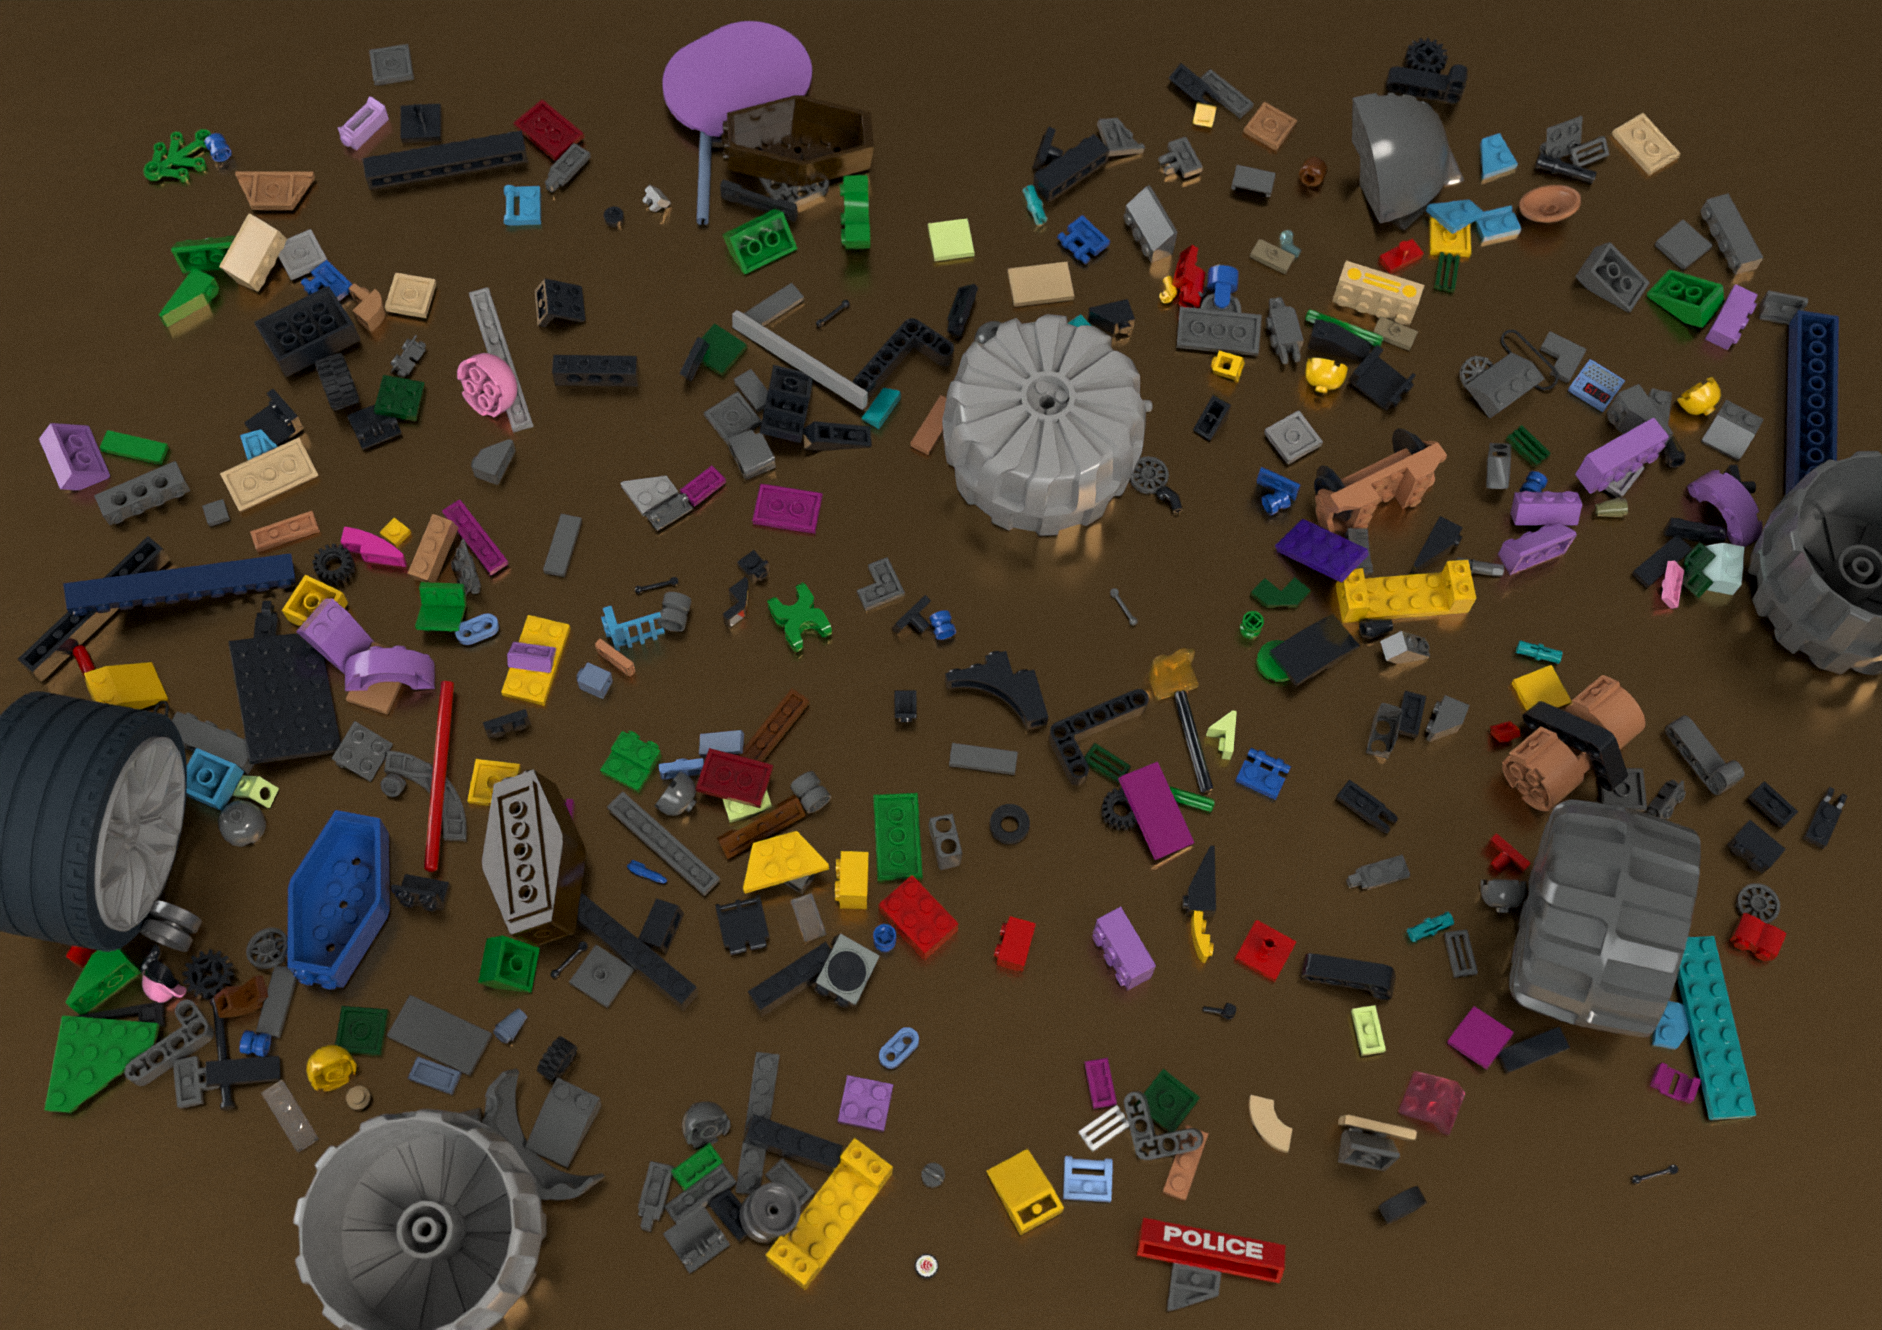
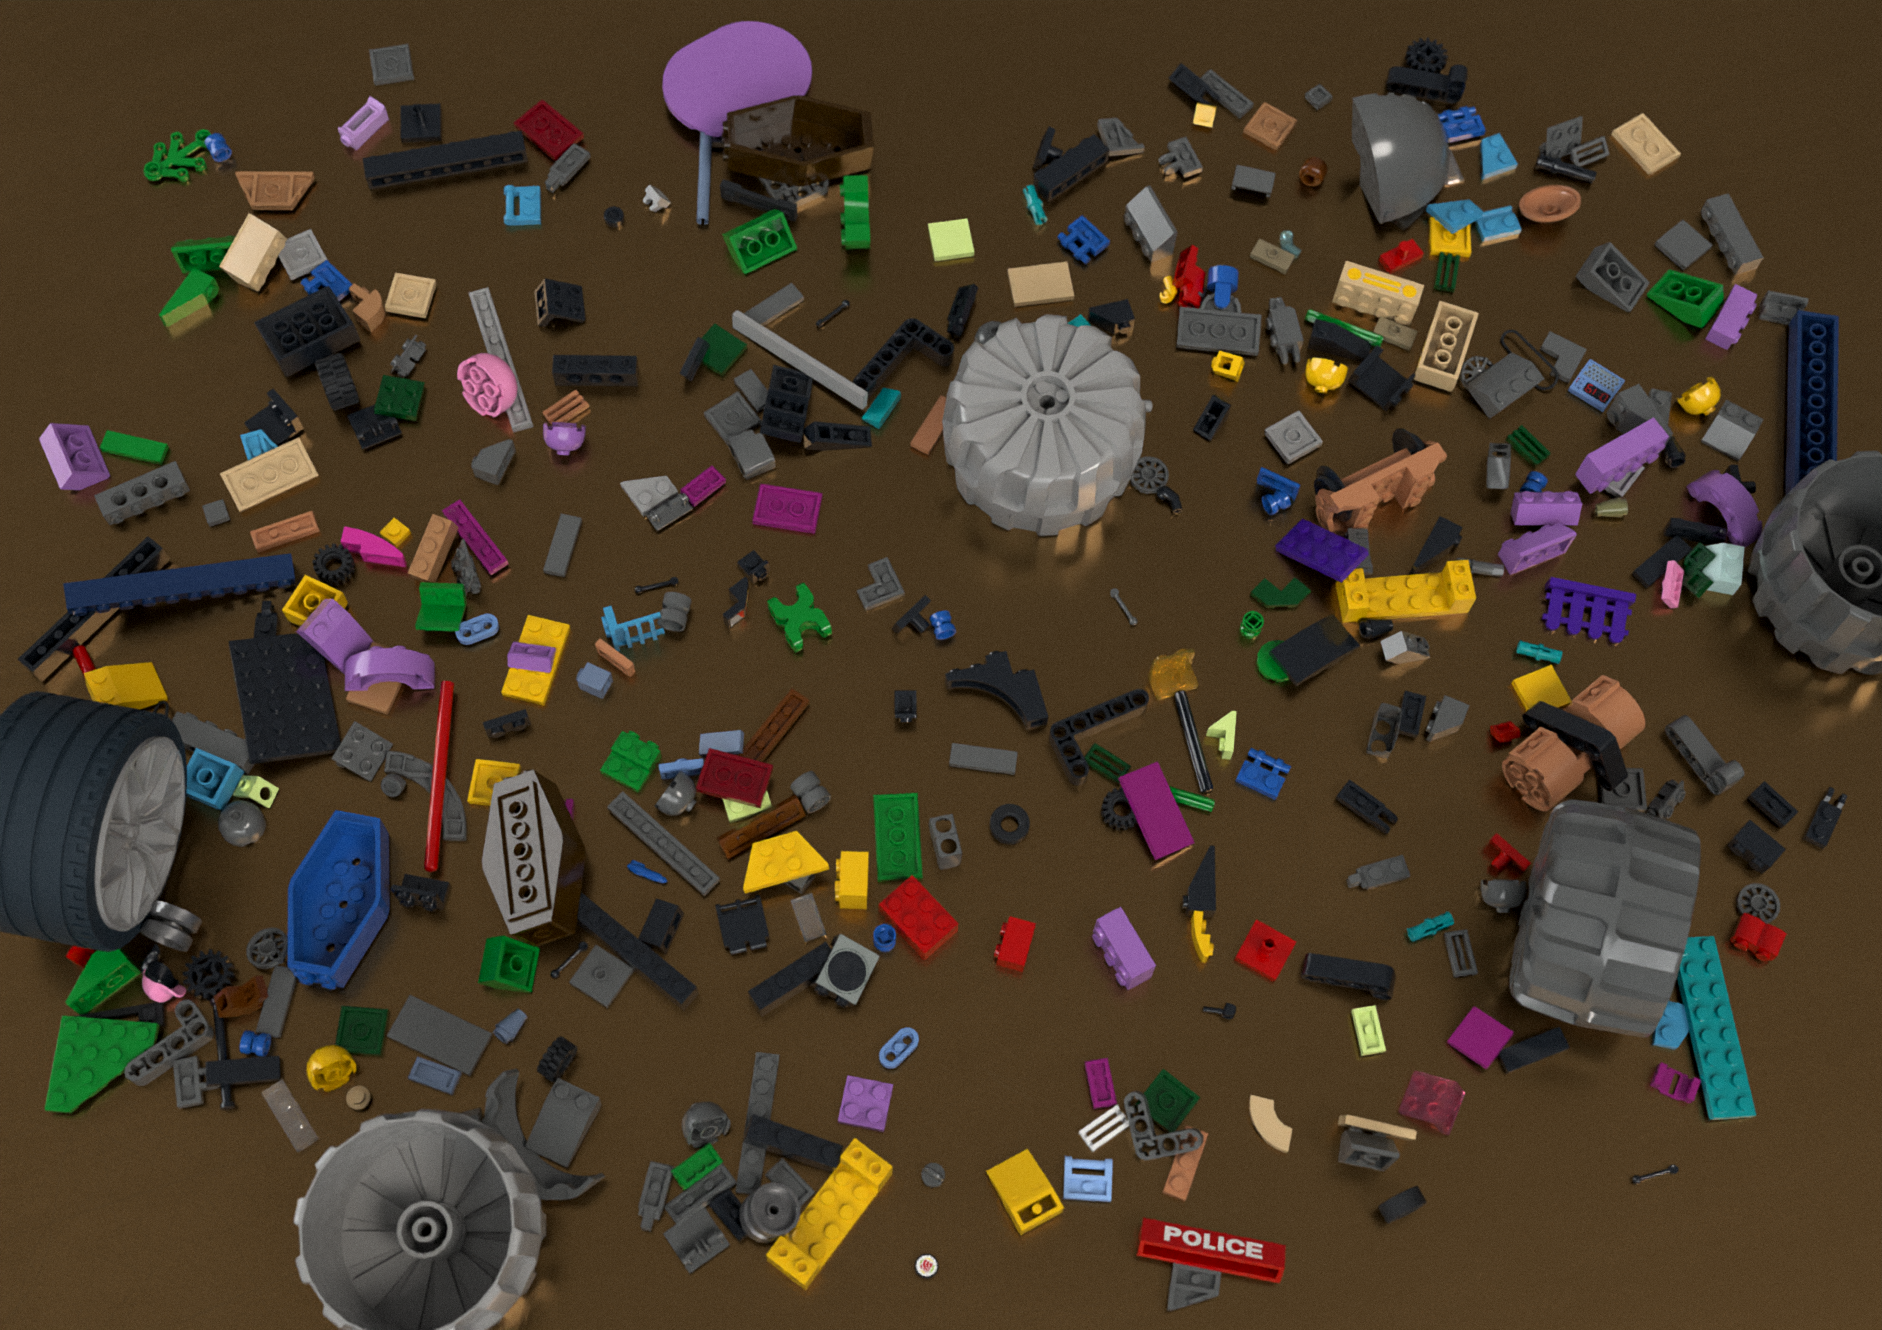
(563, 436): none -> medium lavender cylinder
(564, 406): none -> nougat tile
(1318, 96): none -> dark grey tile
(1445, 346): none -> tan brick
(1462, 128): none -> blue plate
(1600, 597): none -> dark purple fence

